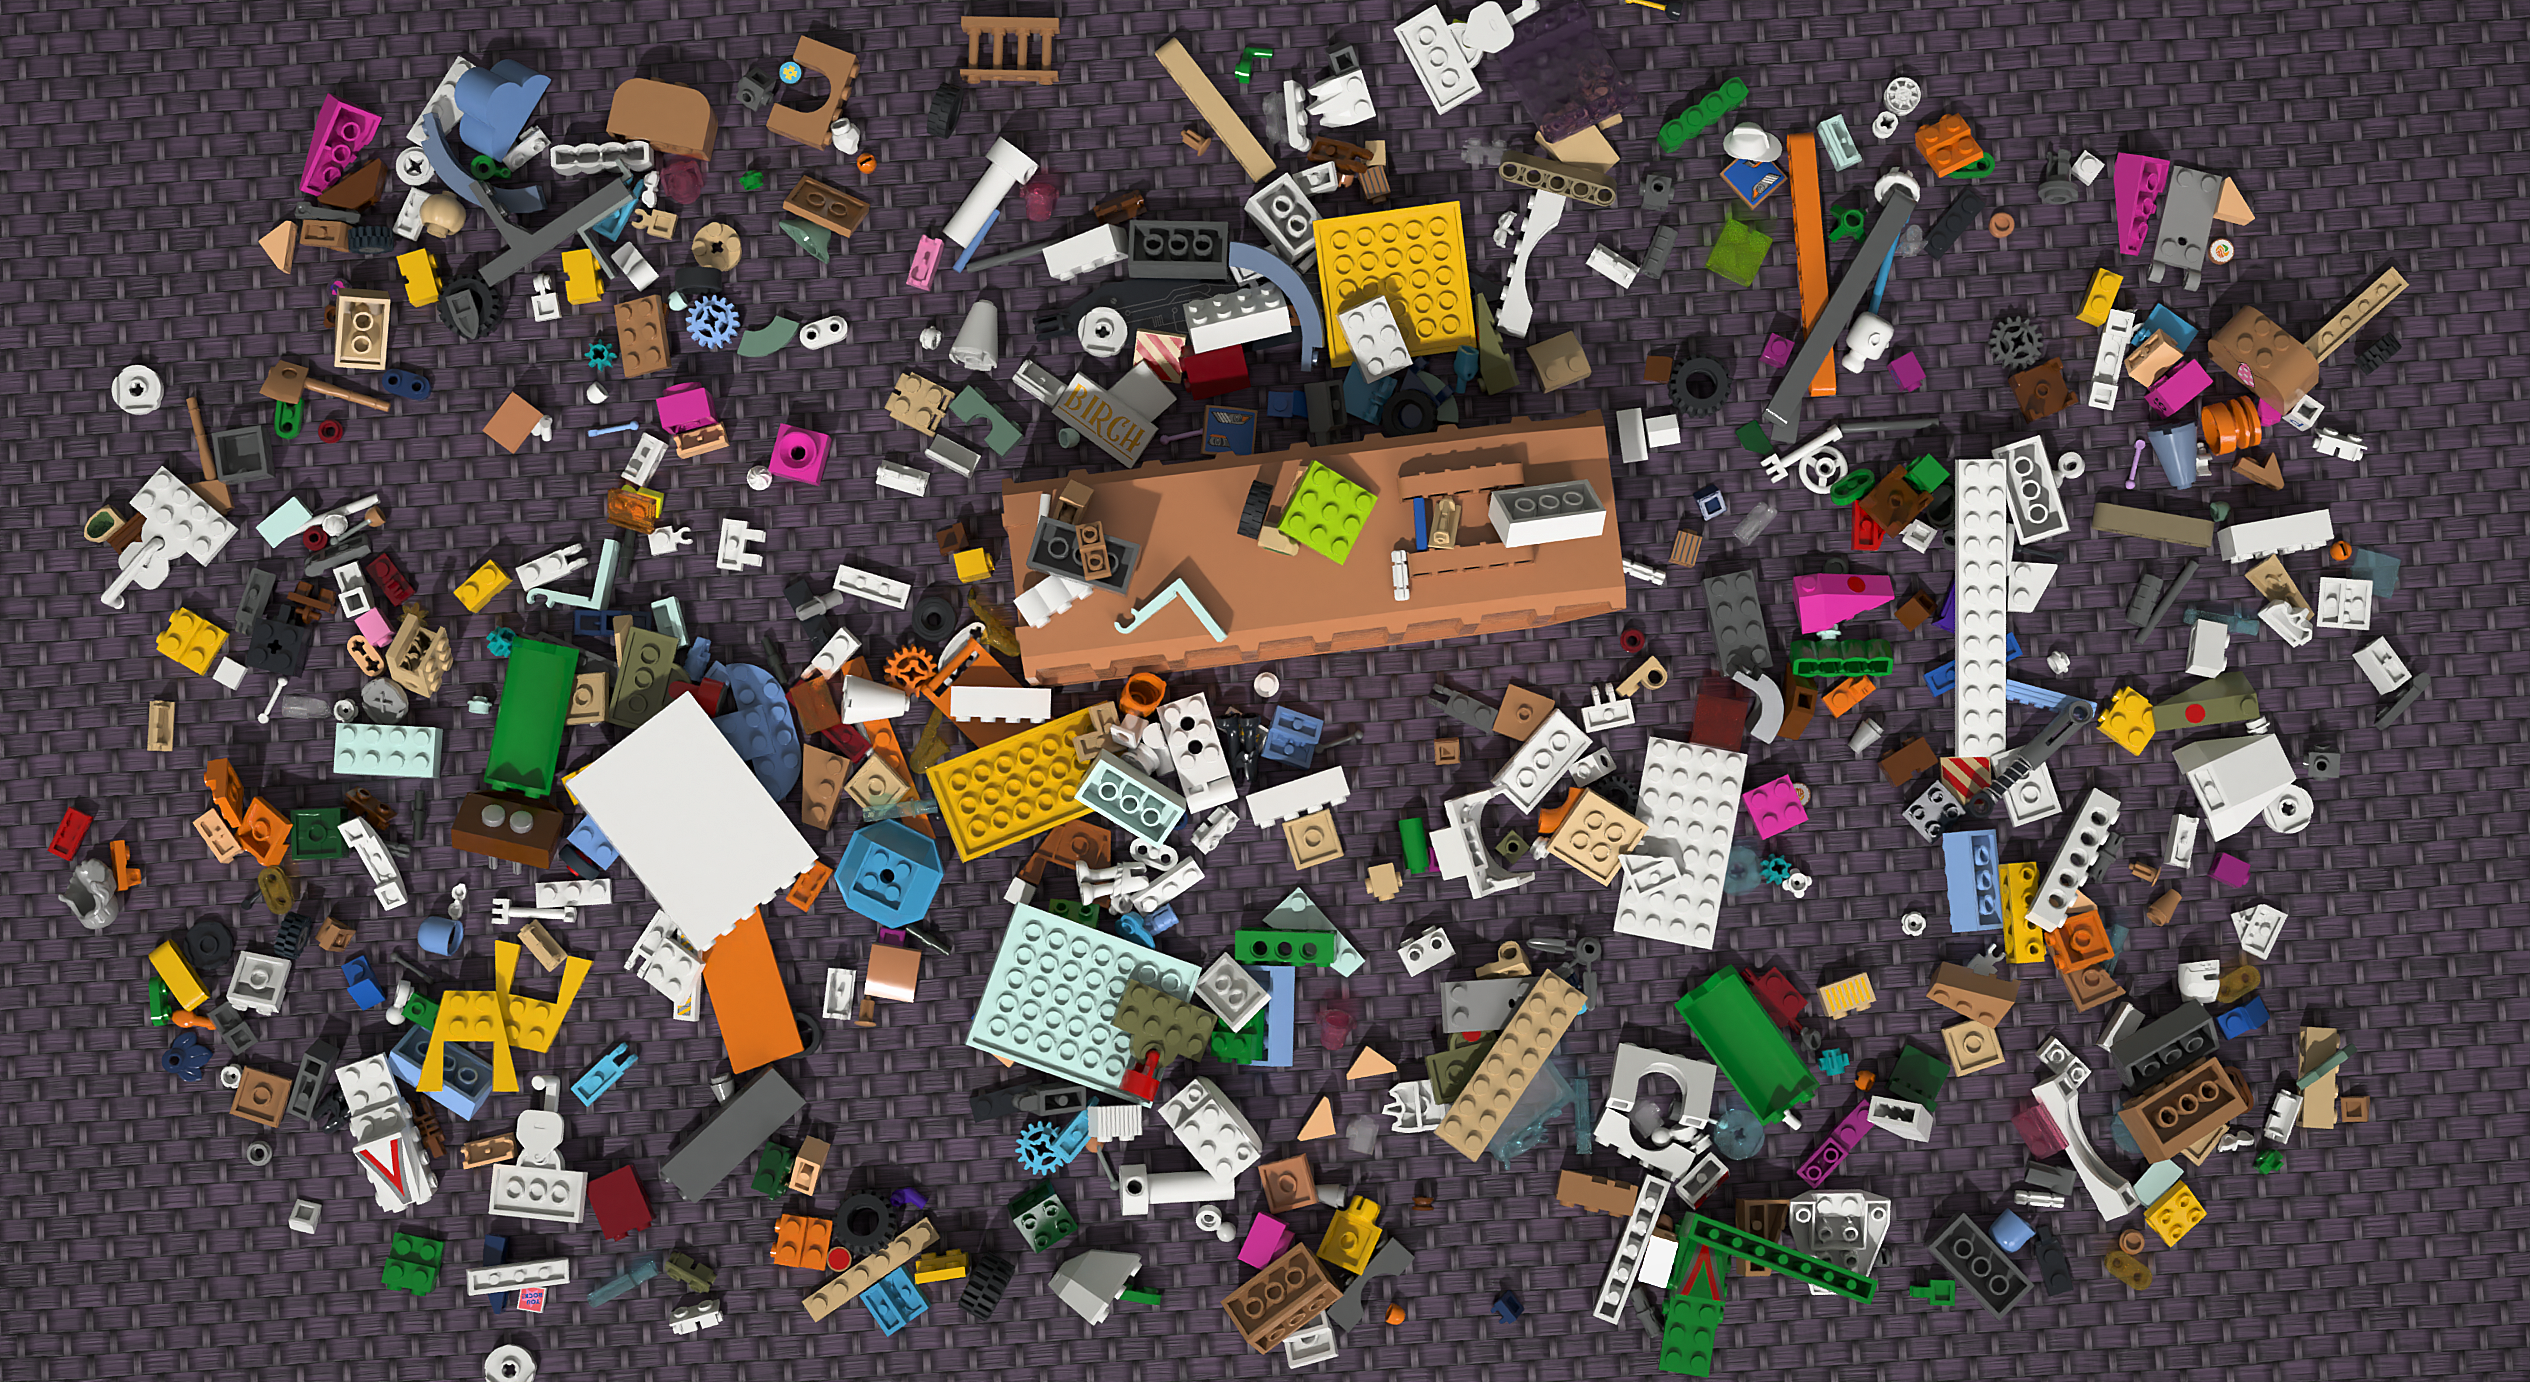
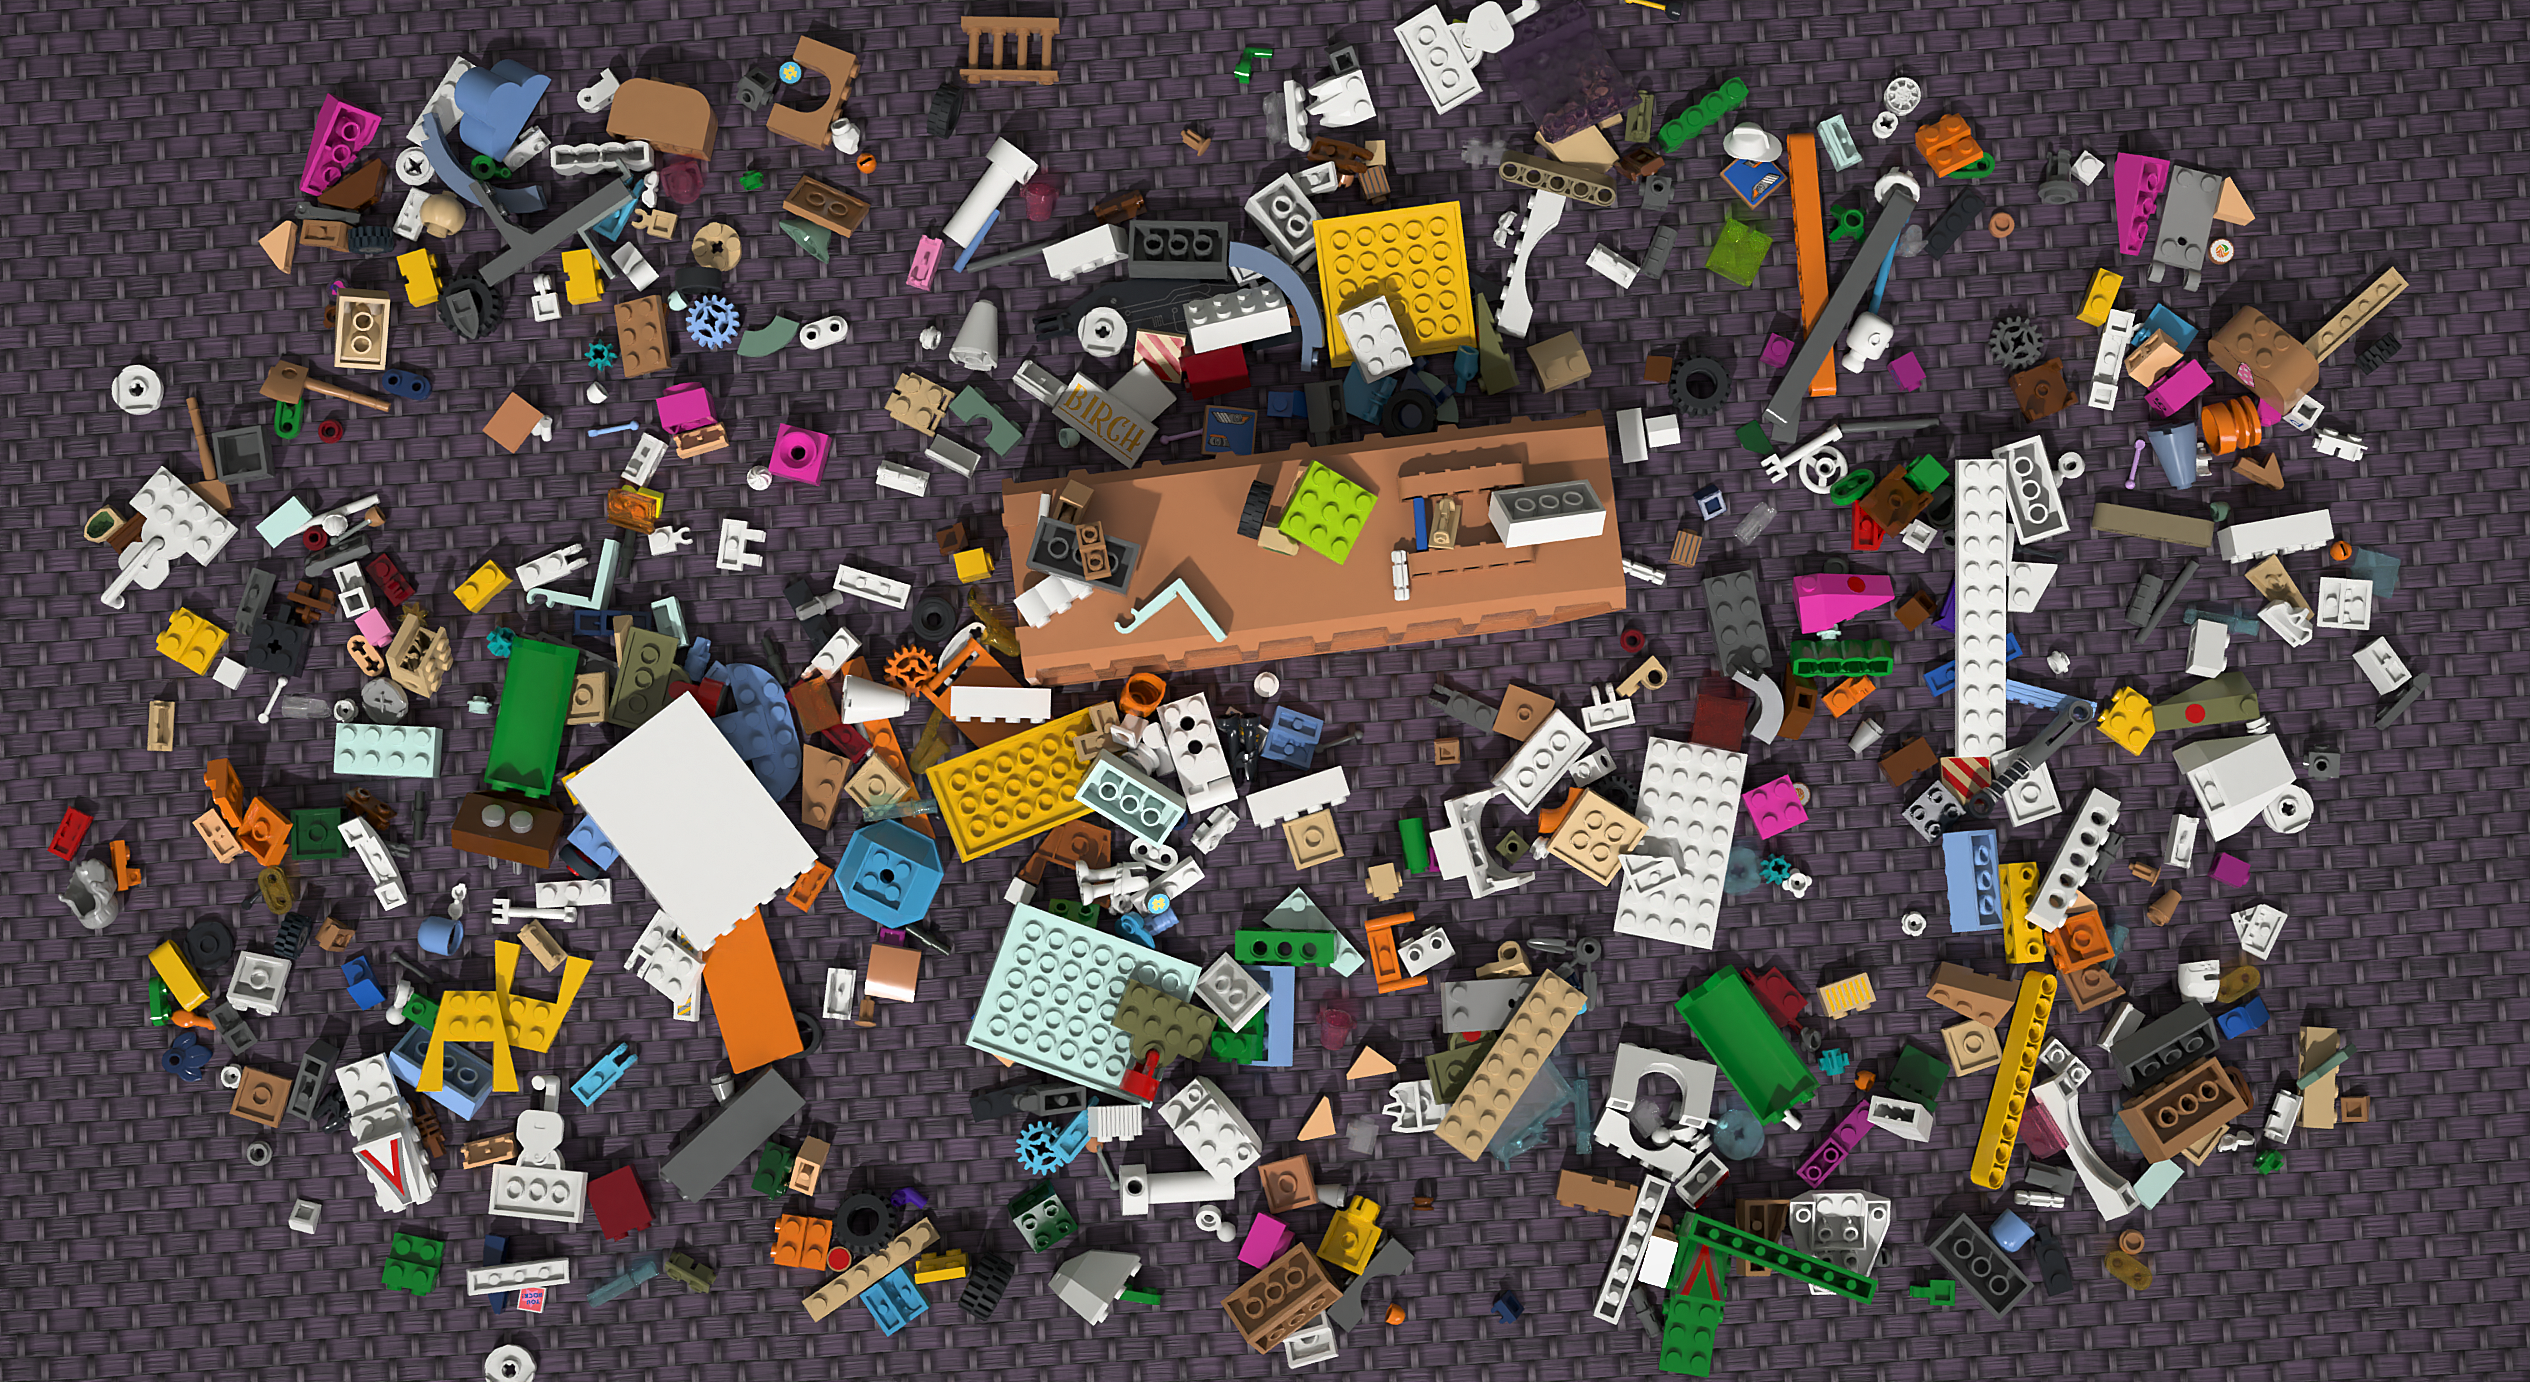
(600, 94): none -> white leg
(685, 1318): white hinge -> none
(1157, 901): none -> tile
(1215, 110): tan beam -> none
(1385, 956): none -> orange plate
(1639, 119): none -> olive hinge
(1639, 162): none -> reddish brown plate
(1983, 965): white plate -> none
(2013, 1079): none -> yellow beam
(2174, 1213): yellow plate -> none

